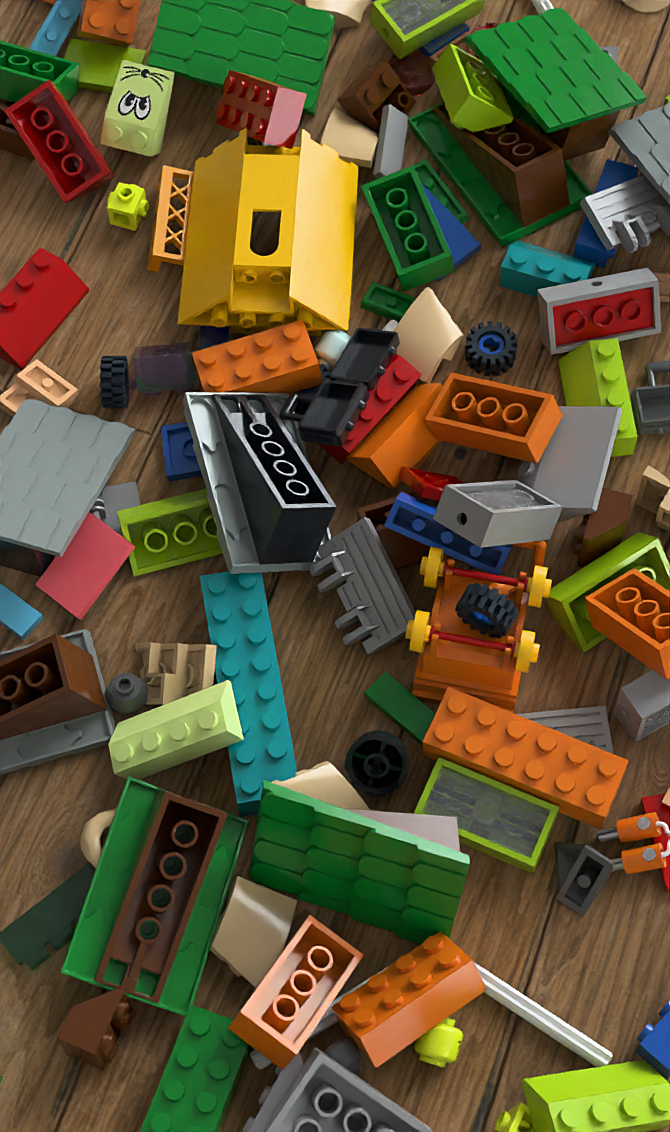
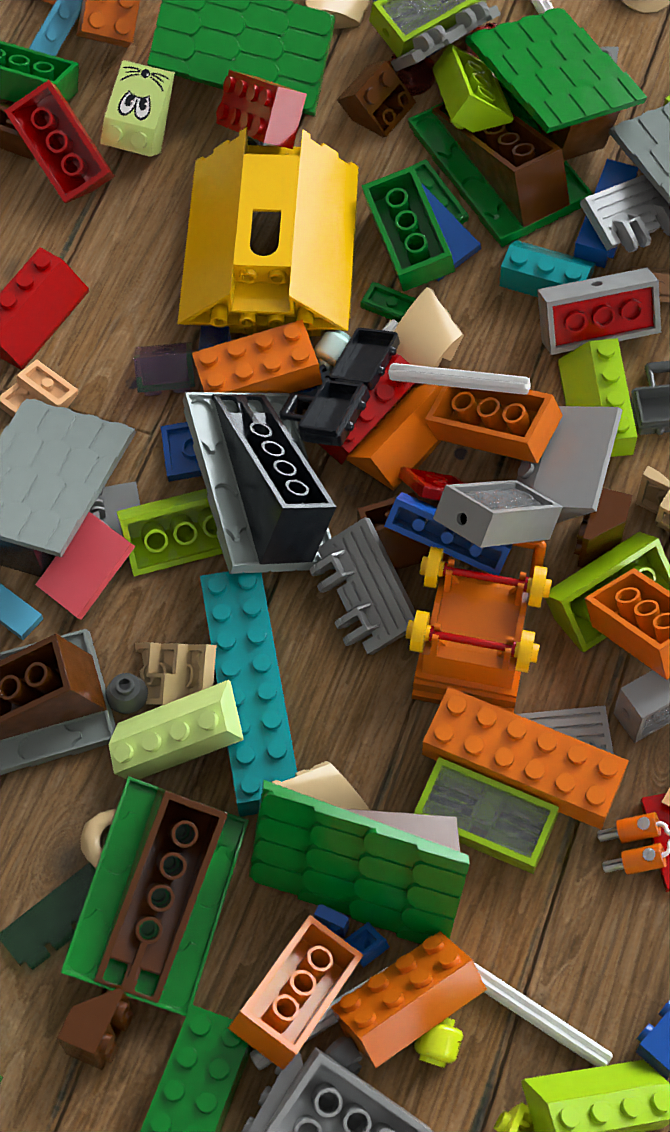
(100, 62): lime tile -> none
(114, 382): black bush -> none
(127, 206): neon yellow brick -> none
(161, 218): light orange fence -> none
(252, 929): tan slope -> none
(332, 920): none -> blue tile
(350, 139): tan slope -> none
(368, 942): none -> blue tile
(377, 763): black cylinder -> none
(390, 142): light grey tile -> none
(400, 706): green tile -> none
(439, 37): none -> light grey hinge
(459, 378): none -> white axle
(482, 357): black bush -> none
(486, 610): black bush -> none
(580, 874): dark grey slope -> none

